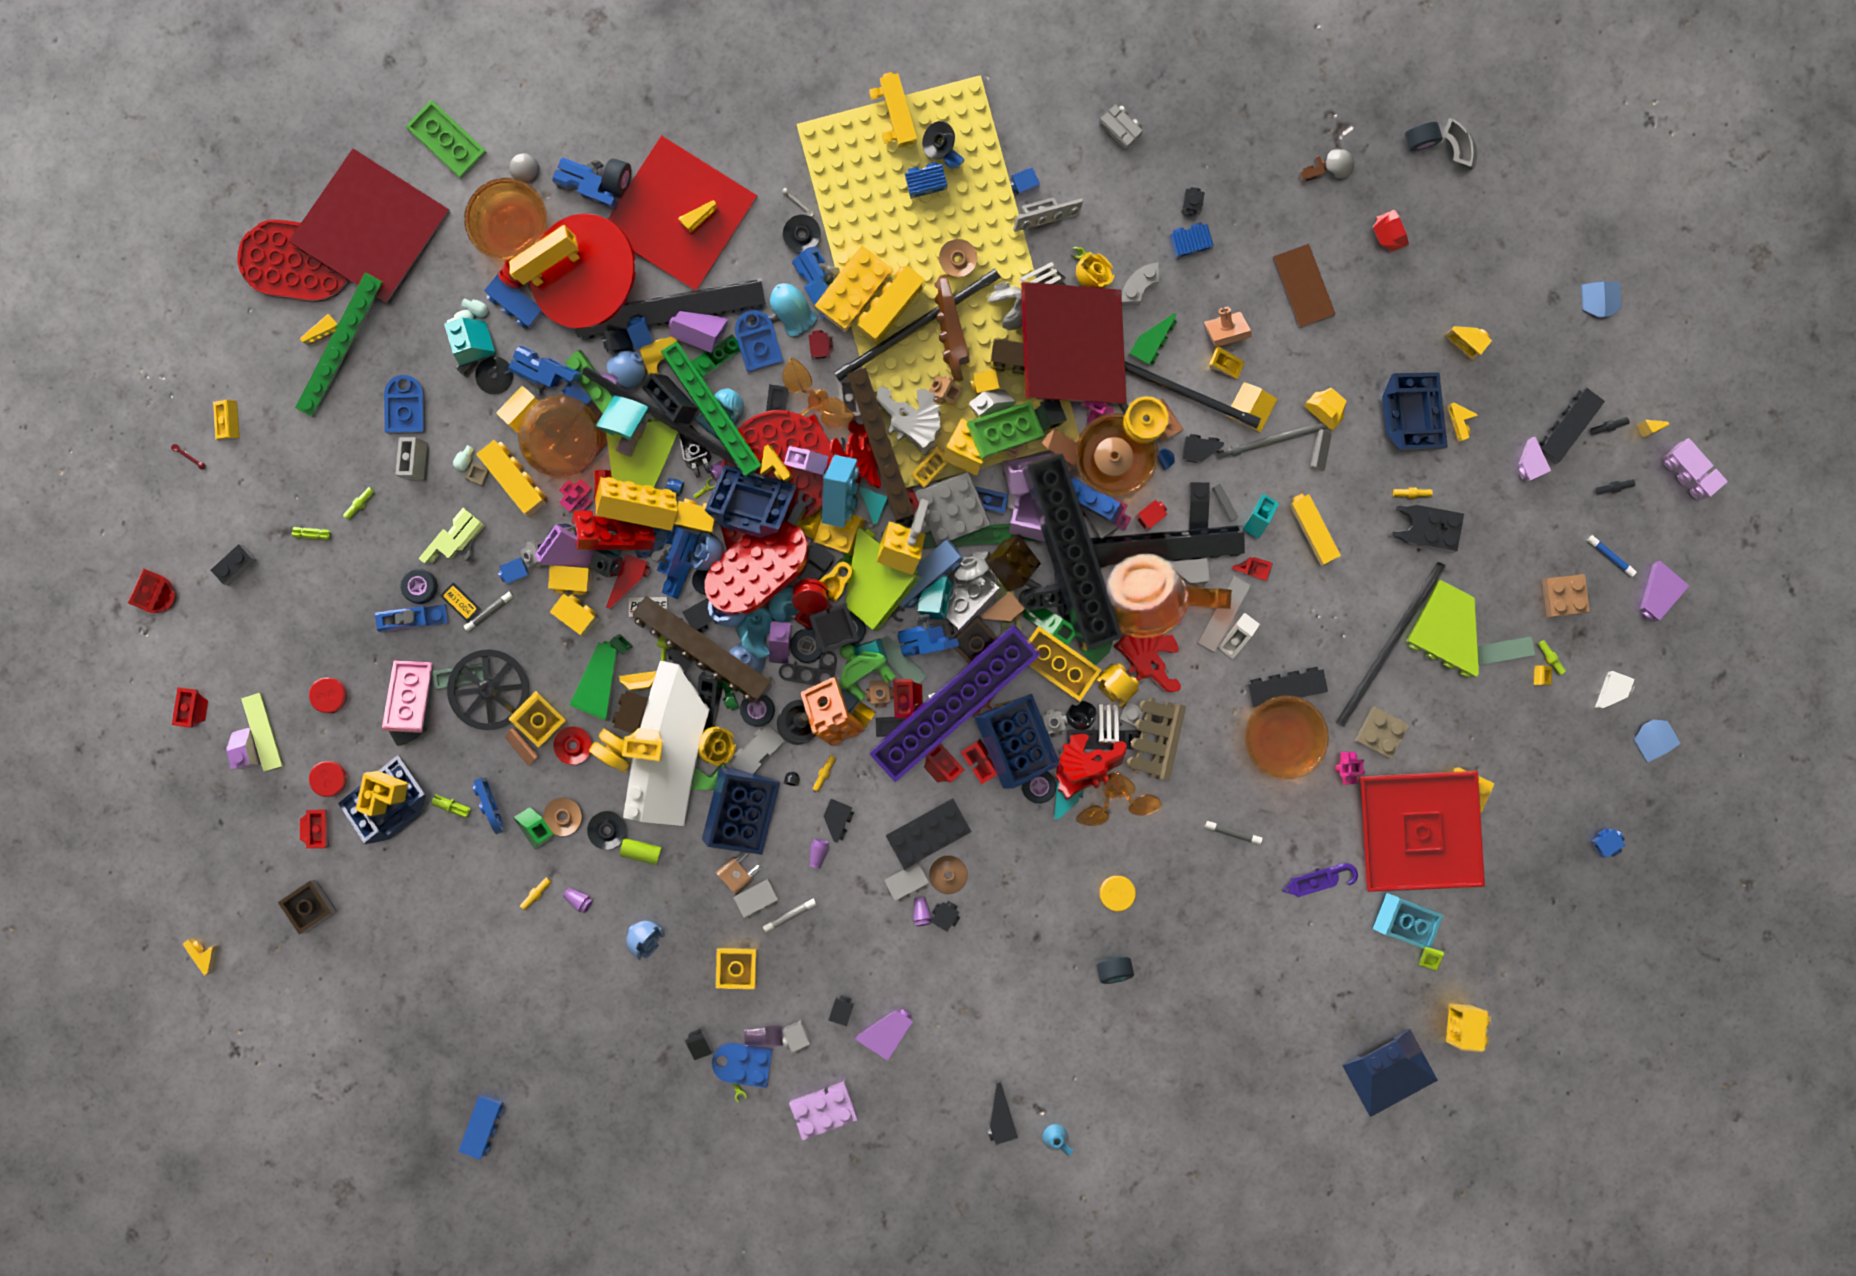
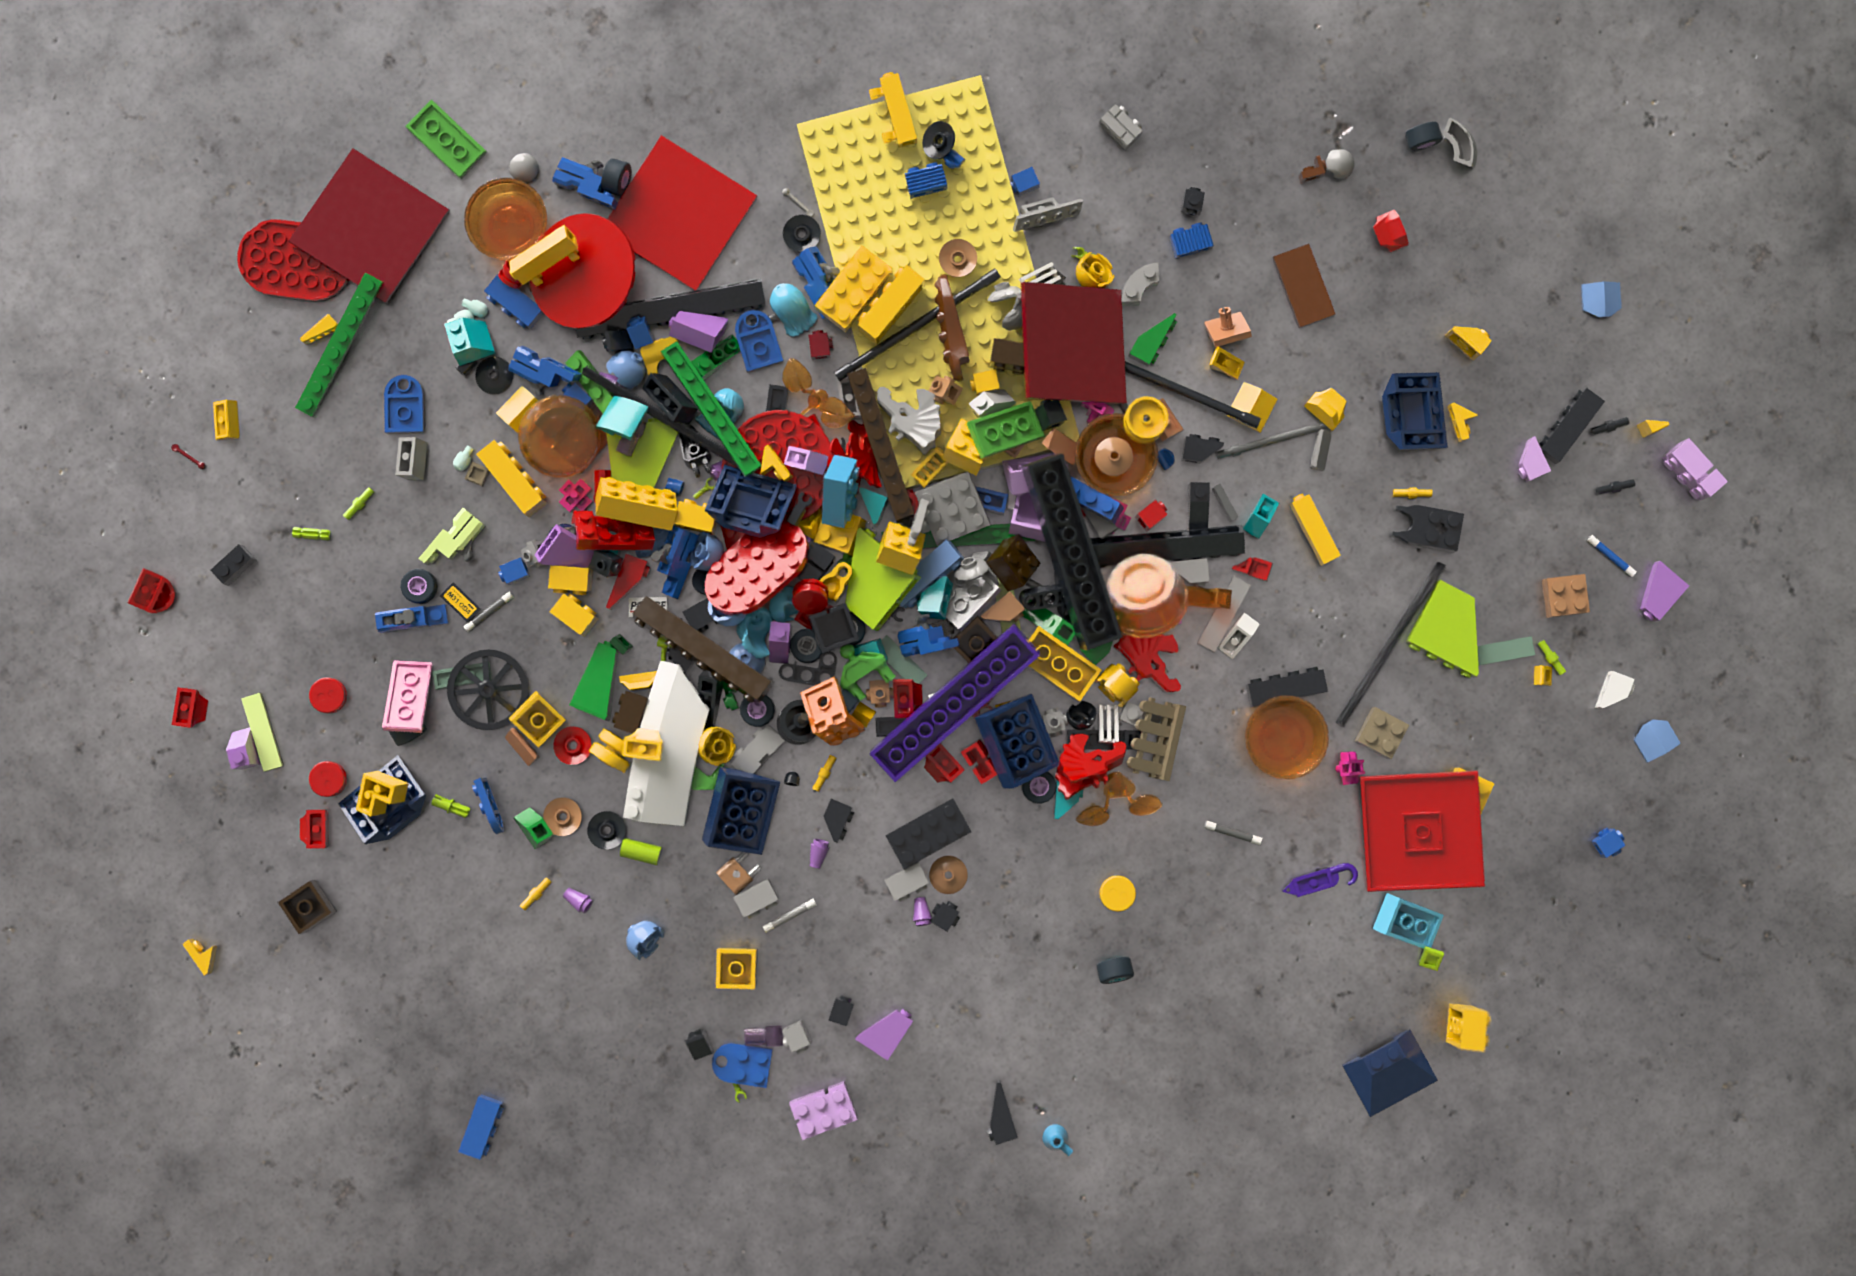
(696, 217): yellow slope -> none

